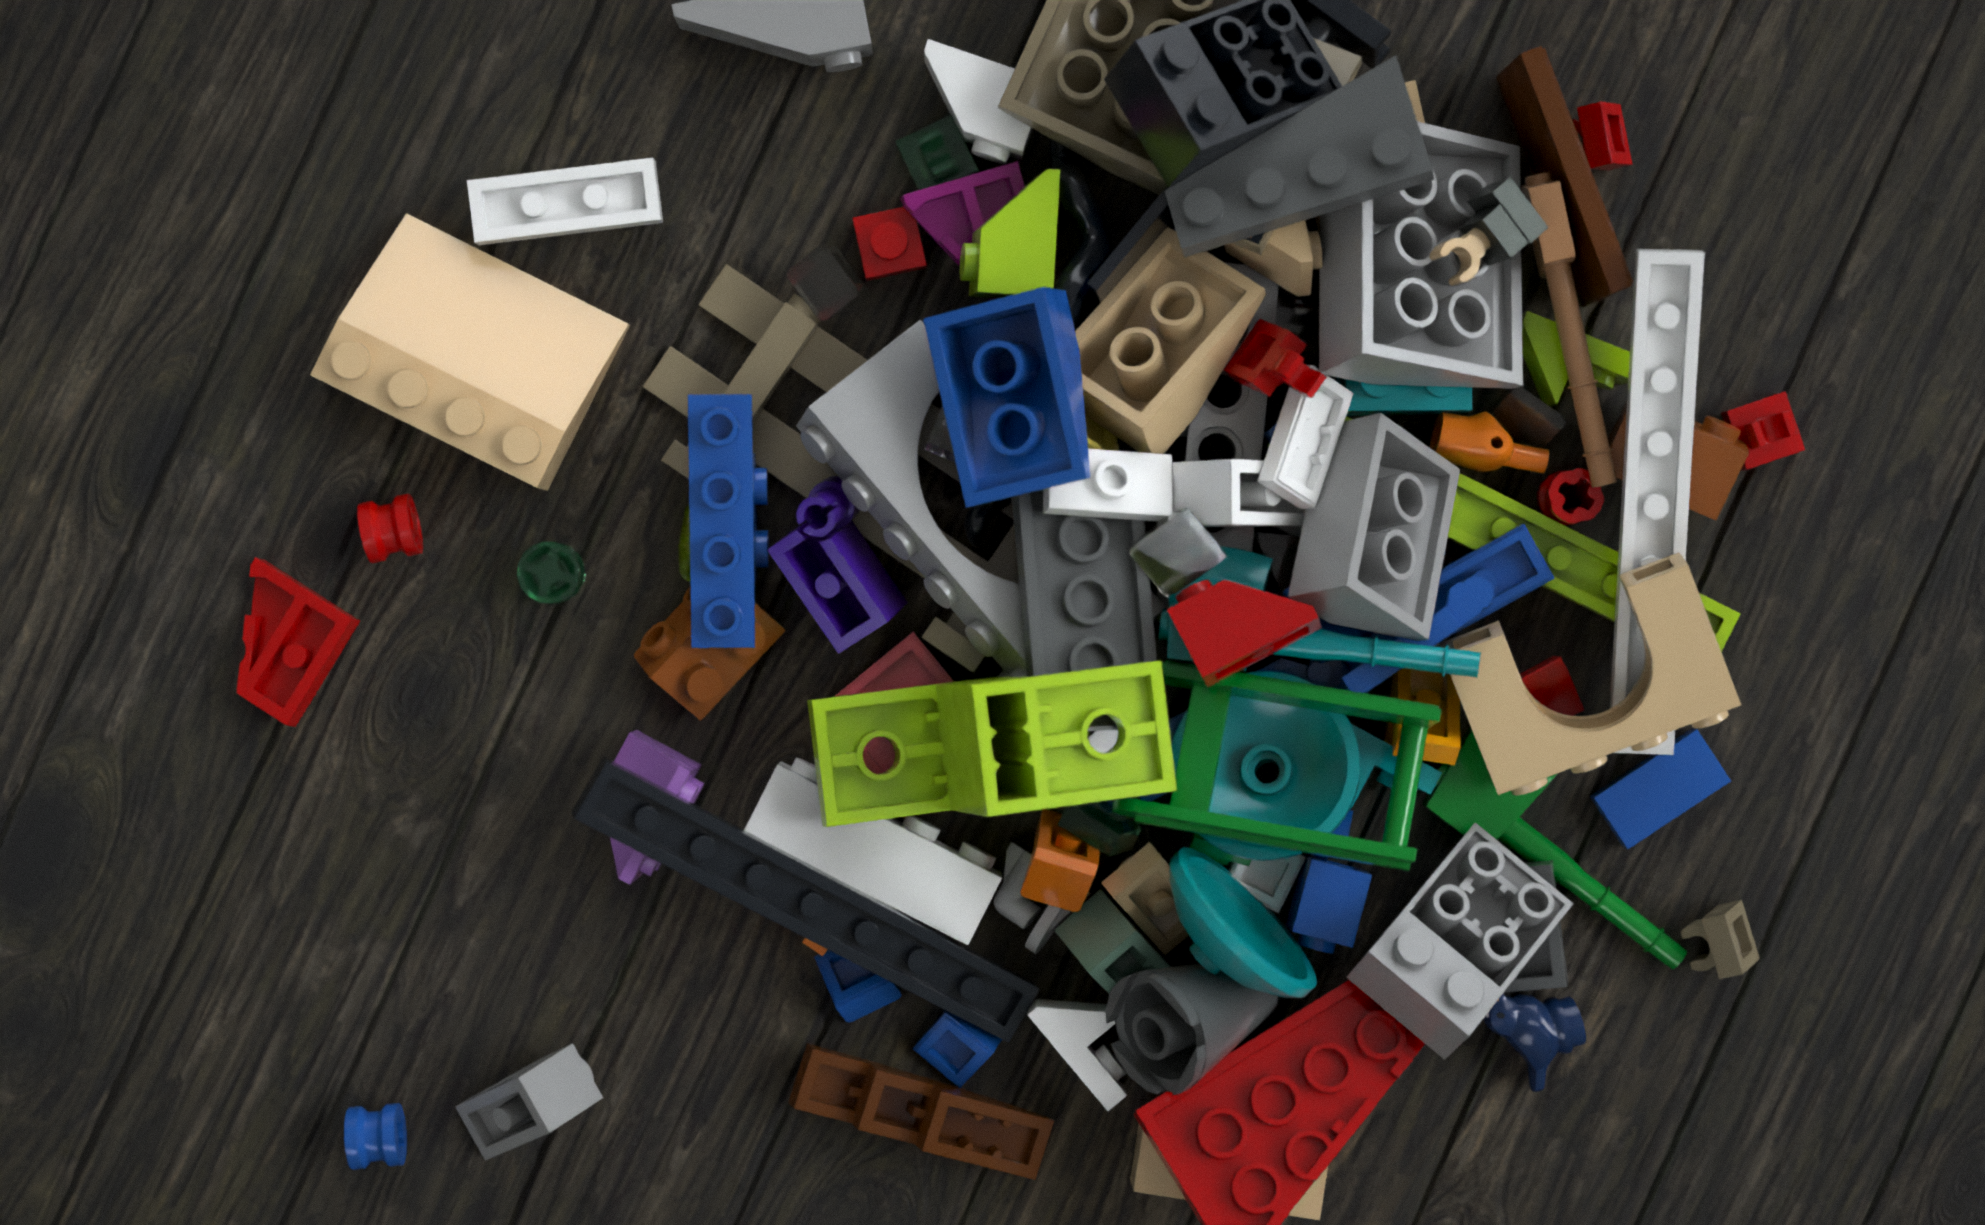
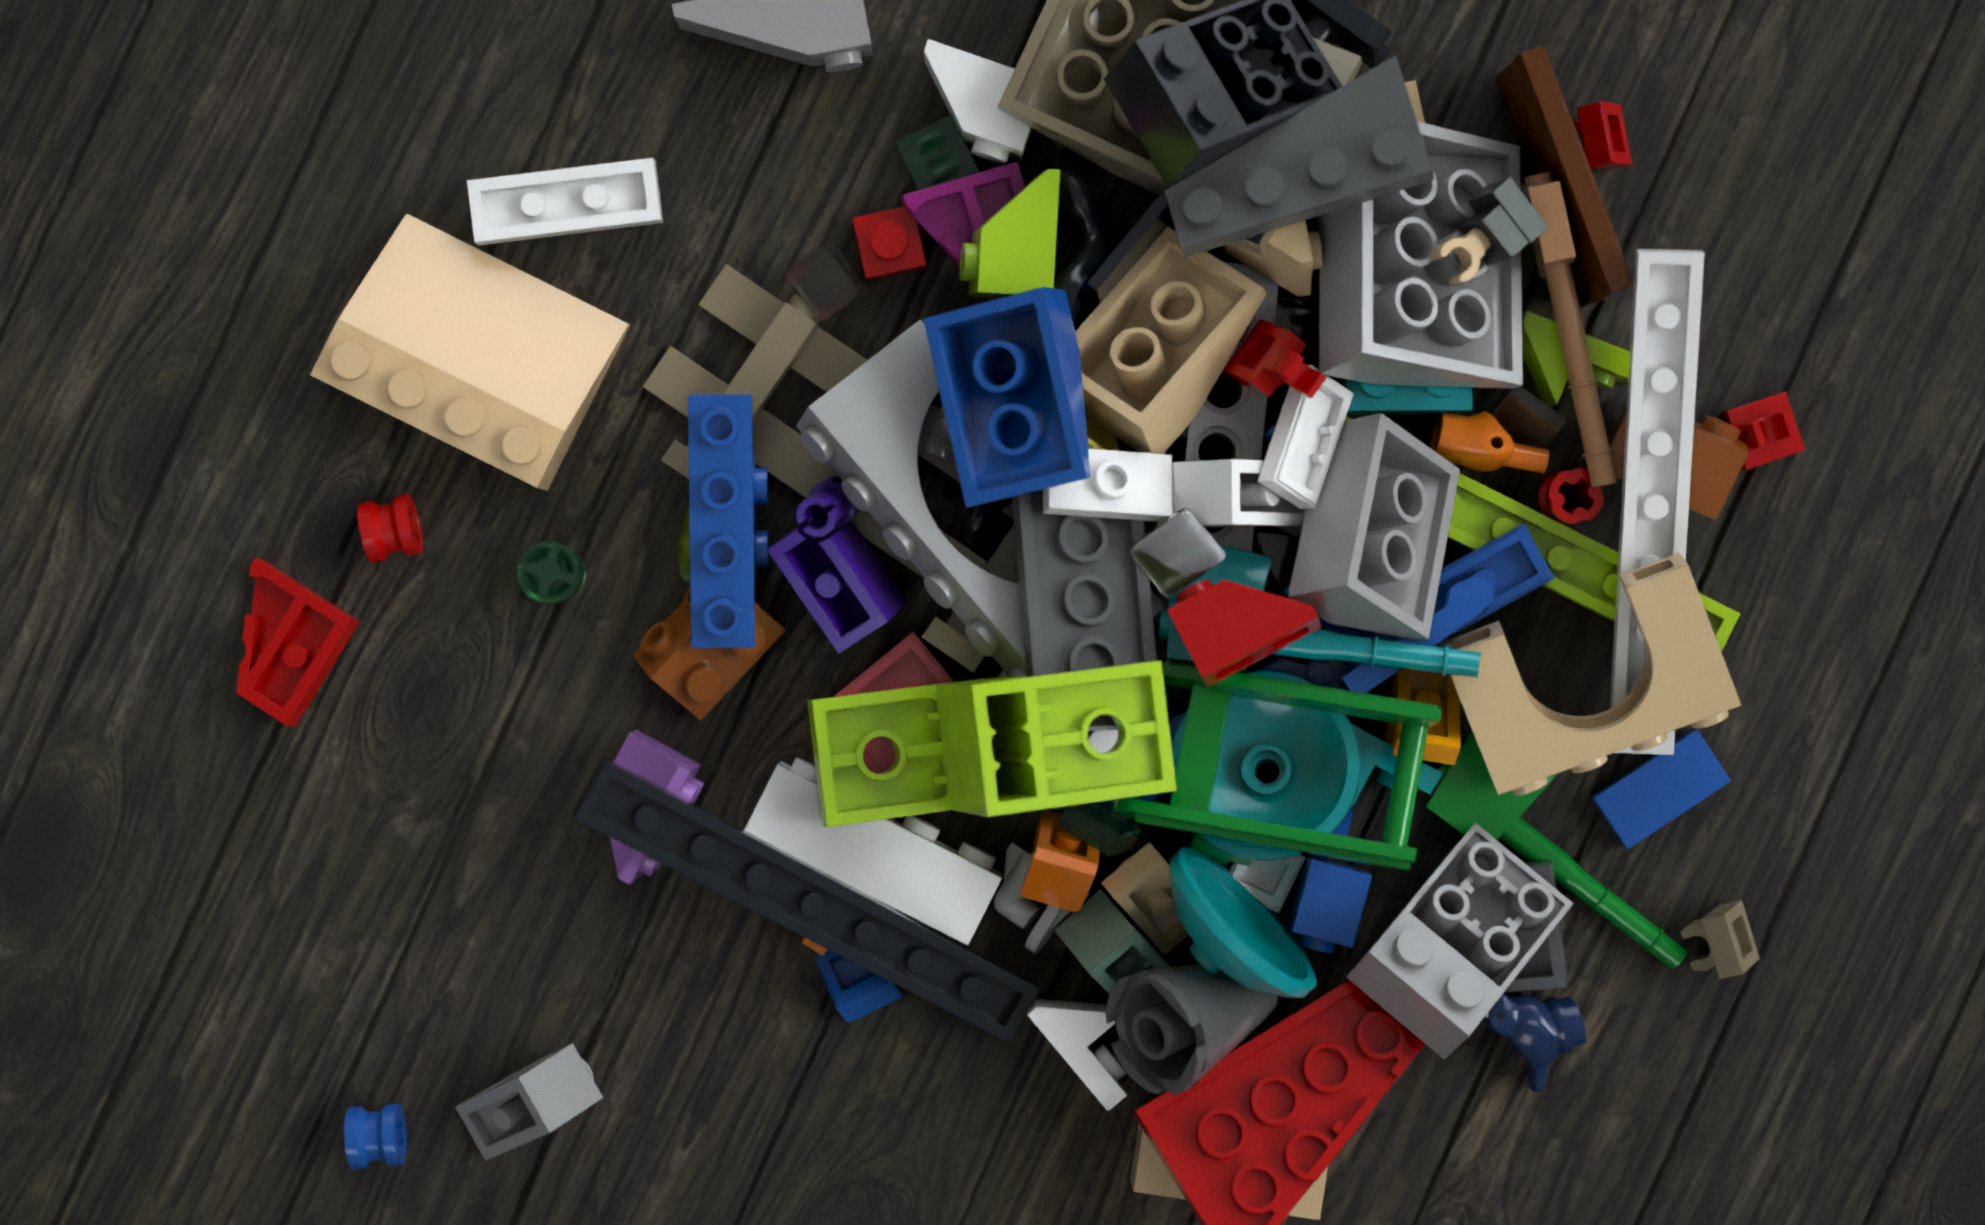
(921, 1112): reddish brown slope -> none
(956, 1047): blue slope -> none
(1553, 686): red slope -> none

